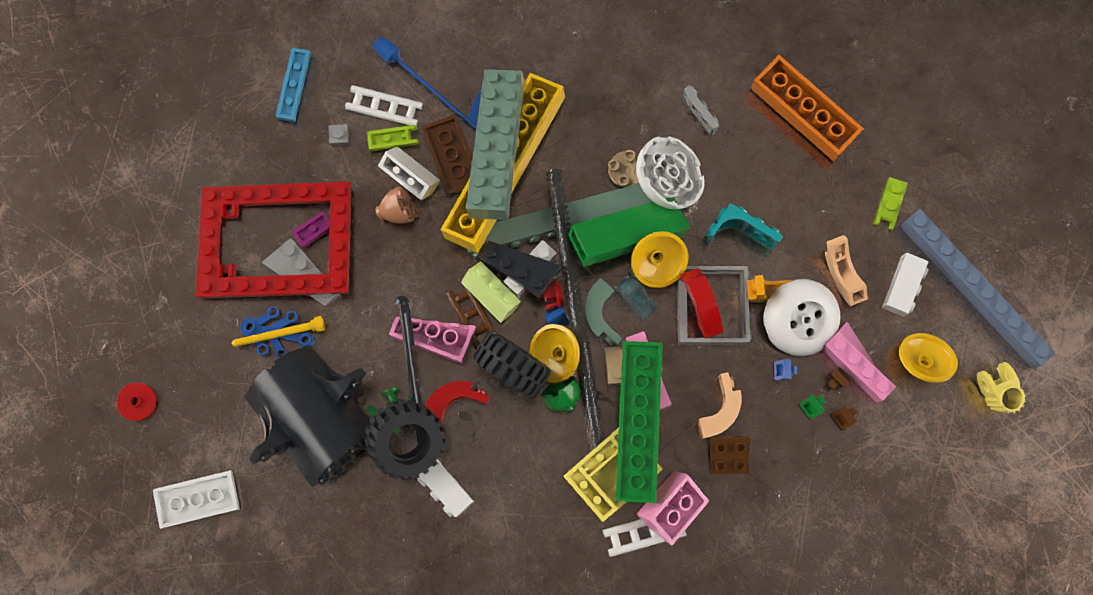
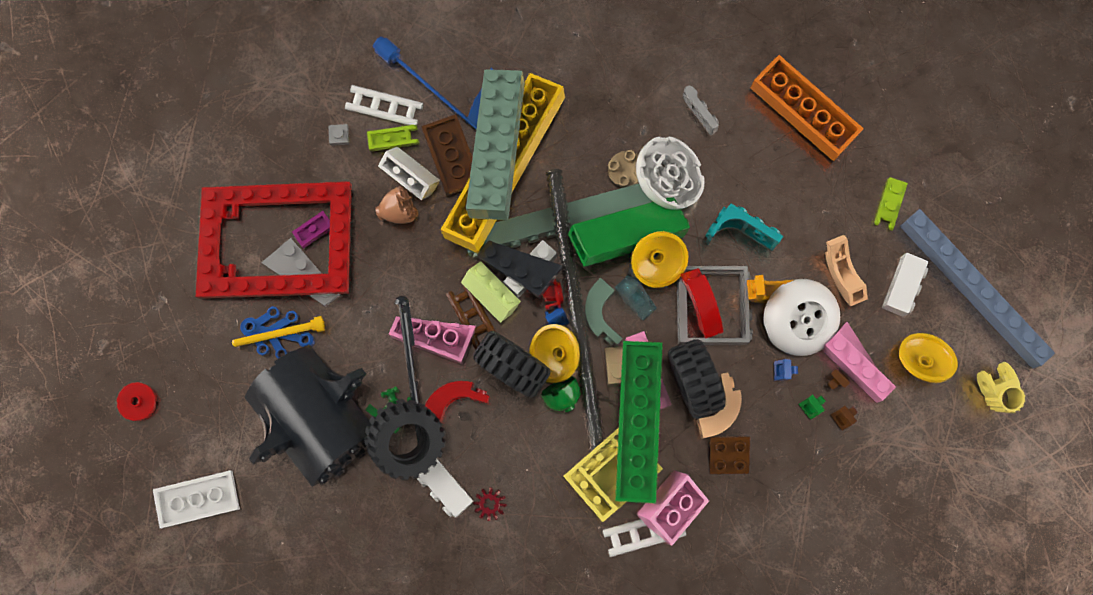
(293, 85): dark azure plate -> none
(488, 511): none -> dark red gear
(697, 378): none -> black tyre

